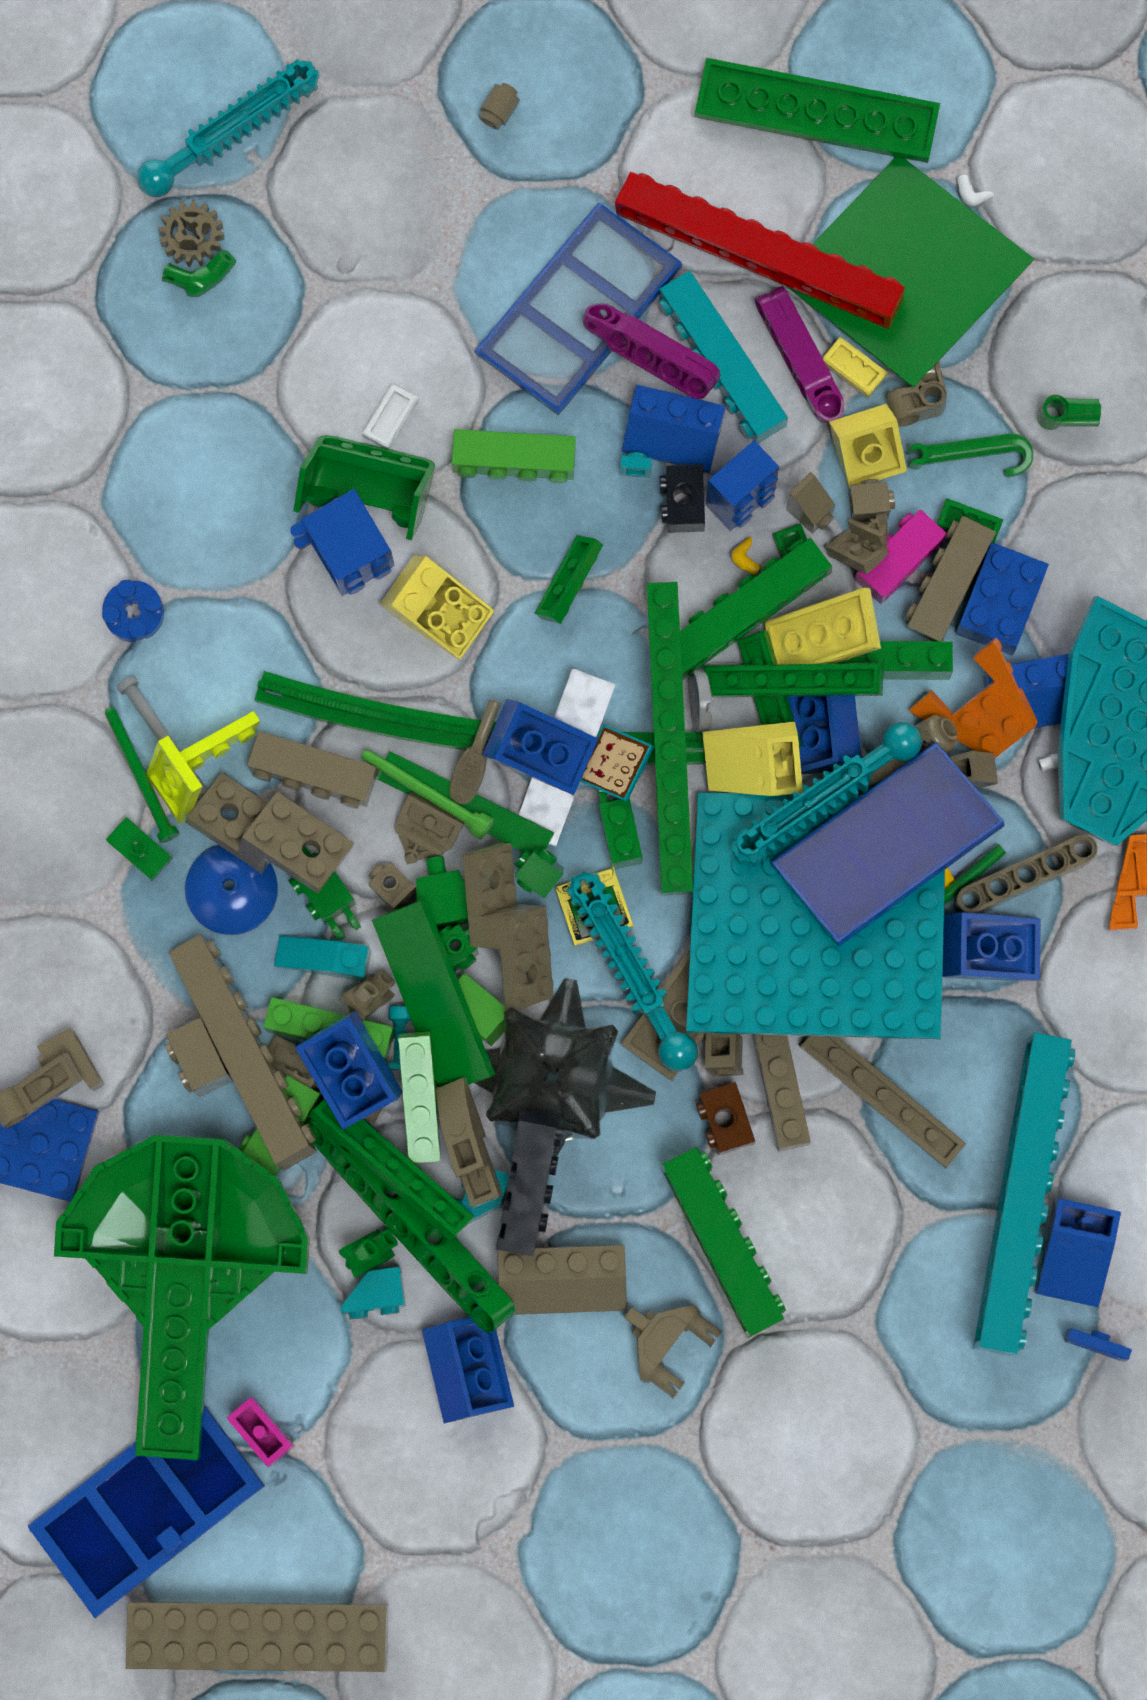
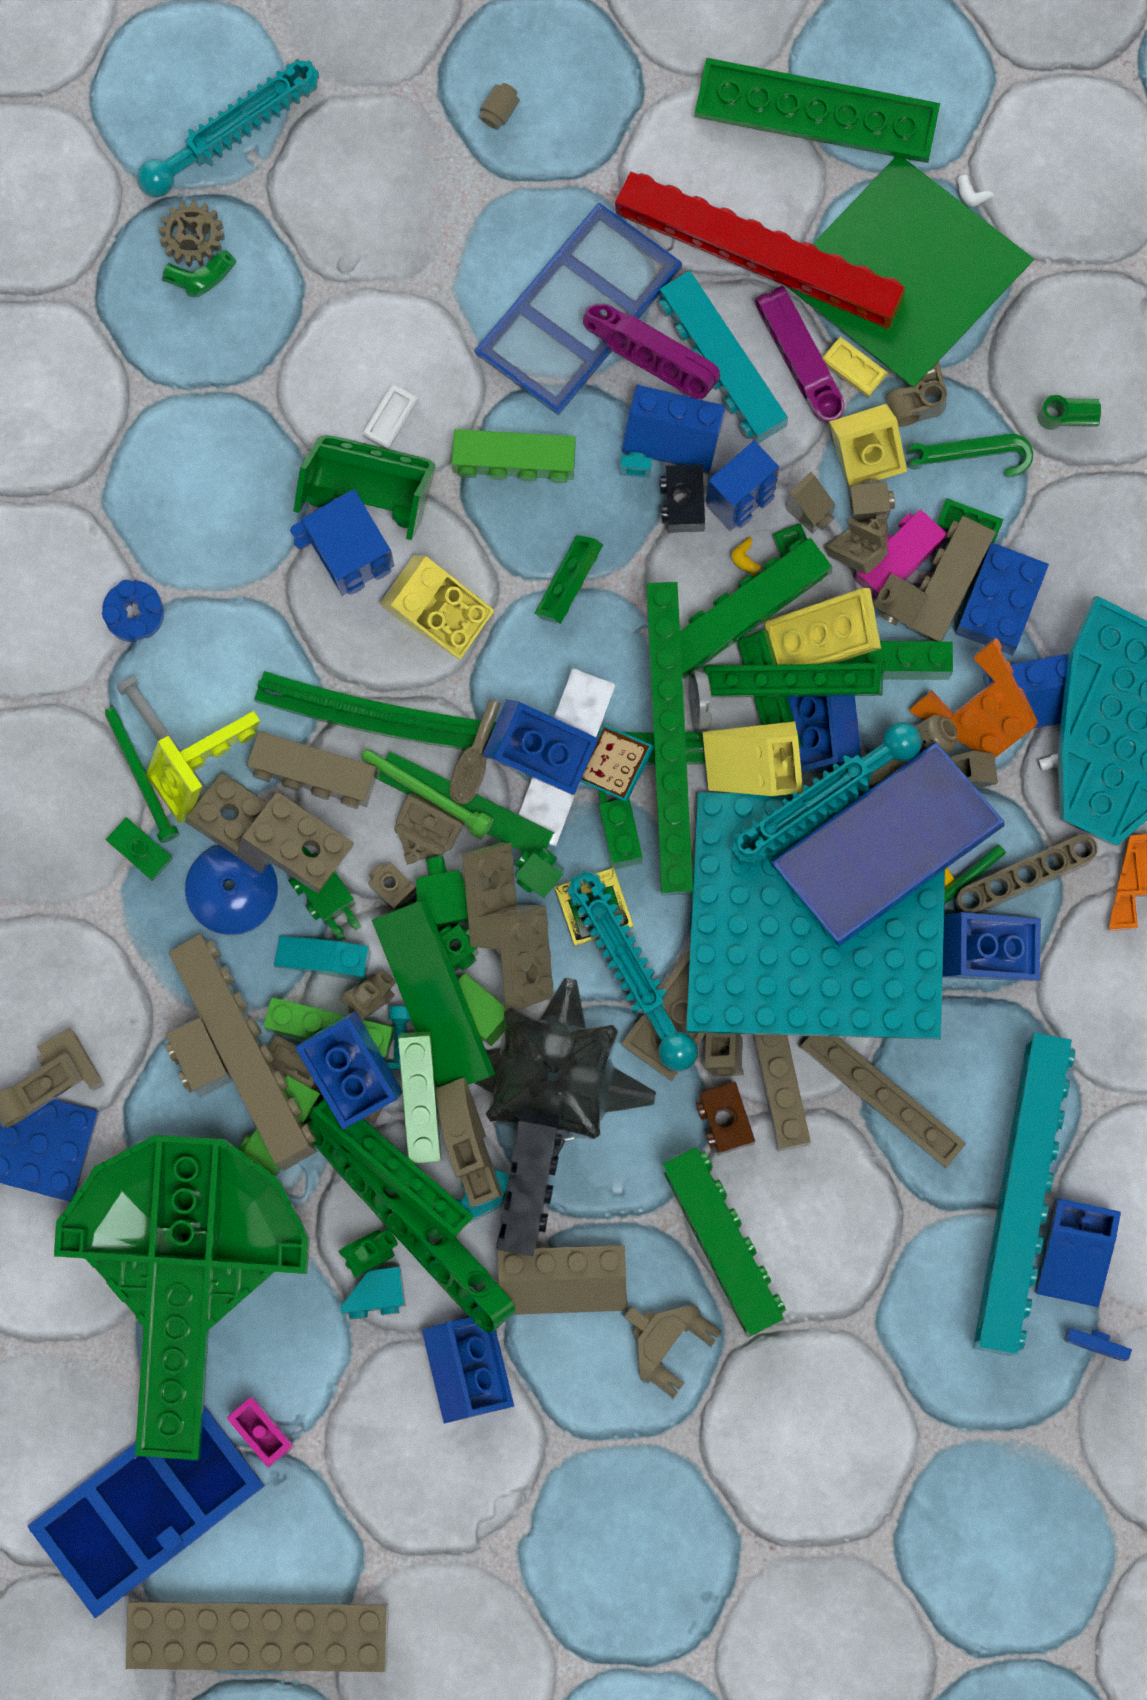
(899, 601): none -> dark tan brick

